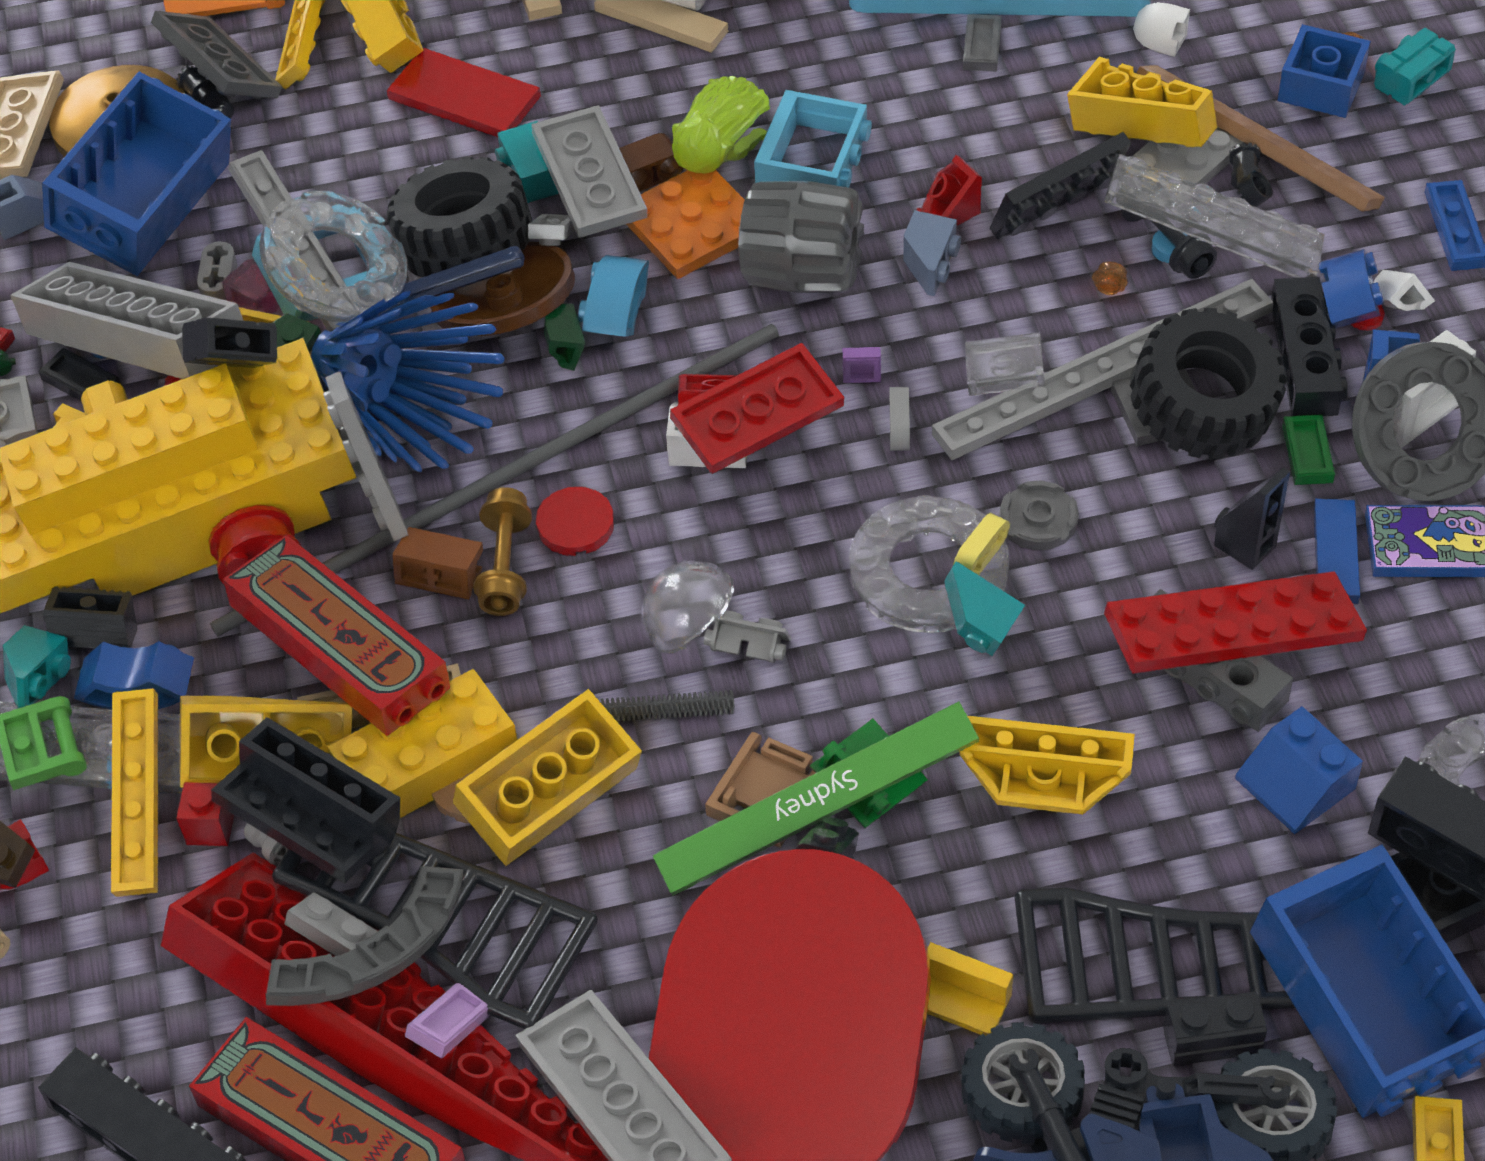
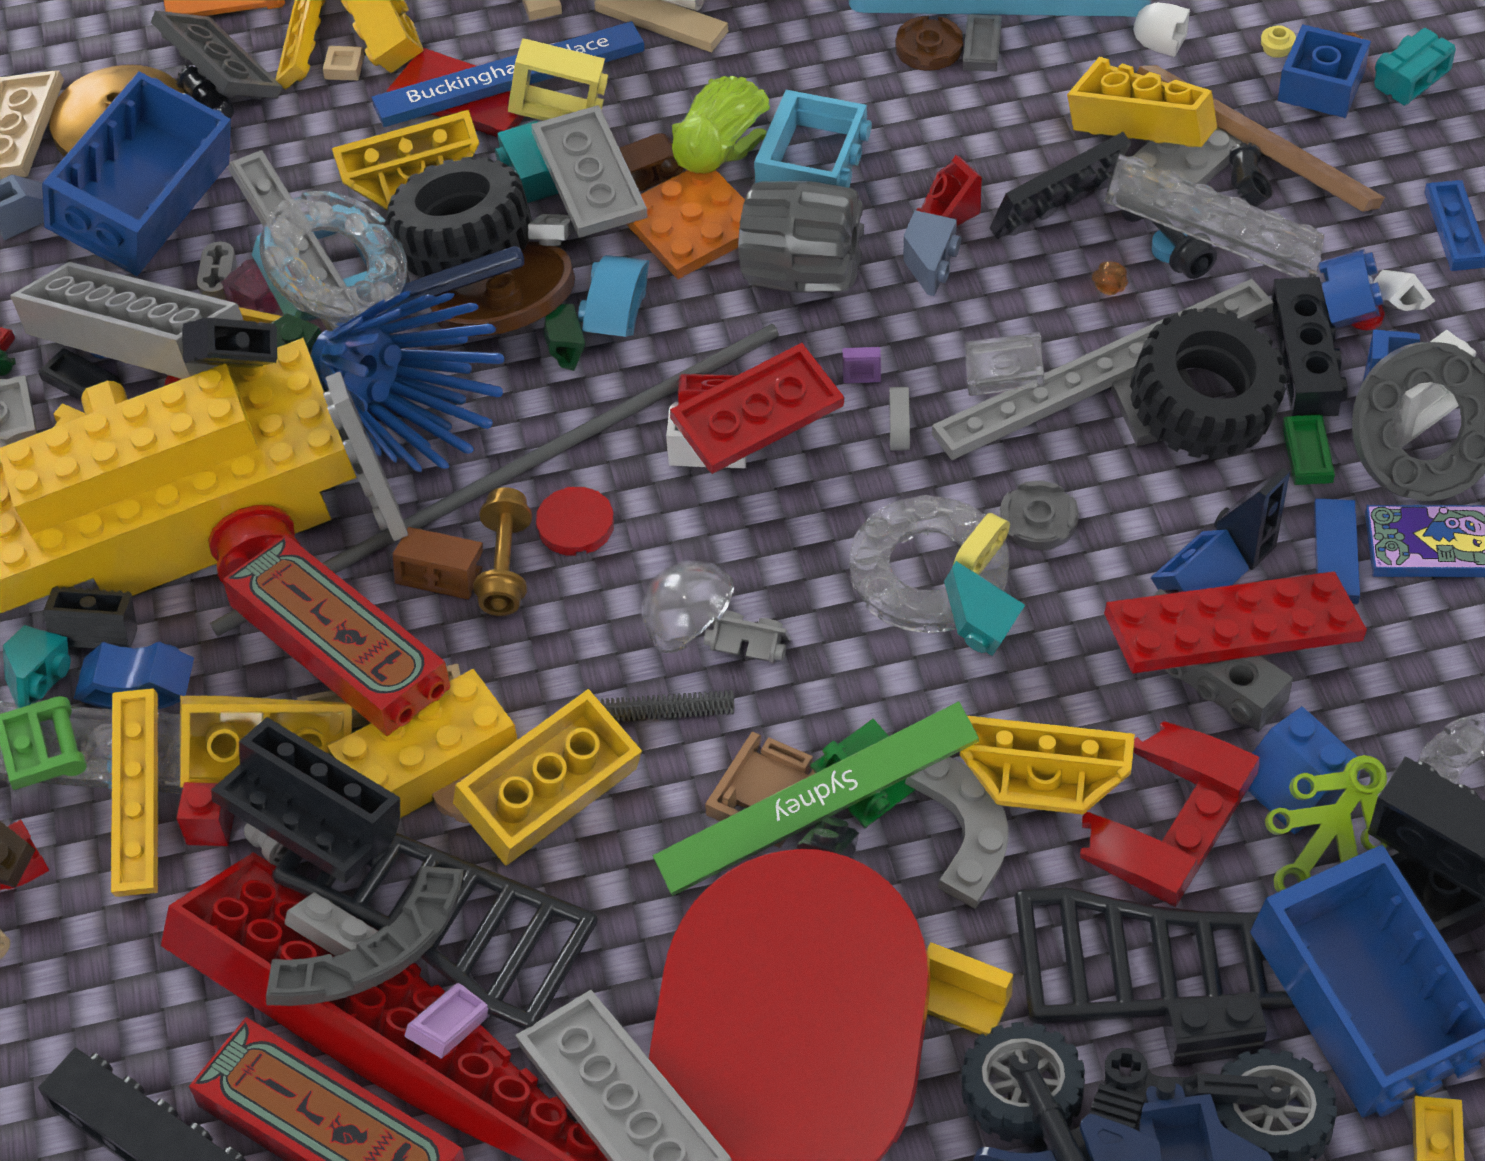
(343, 63): none -> tan plate
(387, 160): none -> yellow wedge
(494, 77): none -> blue tile
(559, 62): none -> light yellow window
(929, 43): none -> reddish brown tile
(982, 826): none -> light grey plate
(1169, 865): none -> red wedge
(1203, 563): none -> blue panel
(1277, 41): none -> light yellow plate
(1333, 818): none -> lime plant

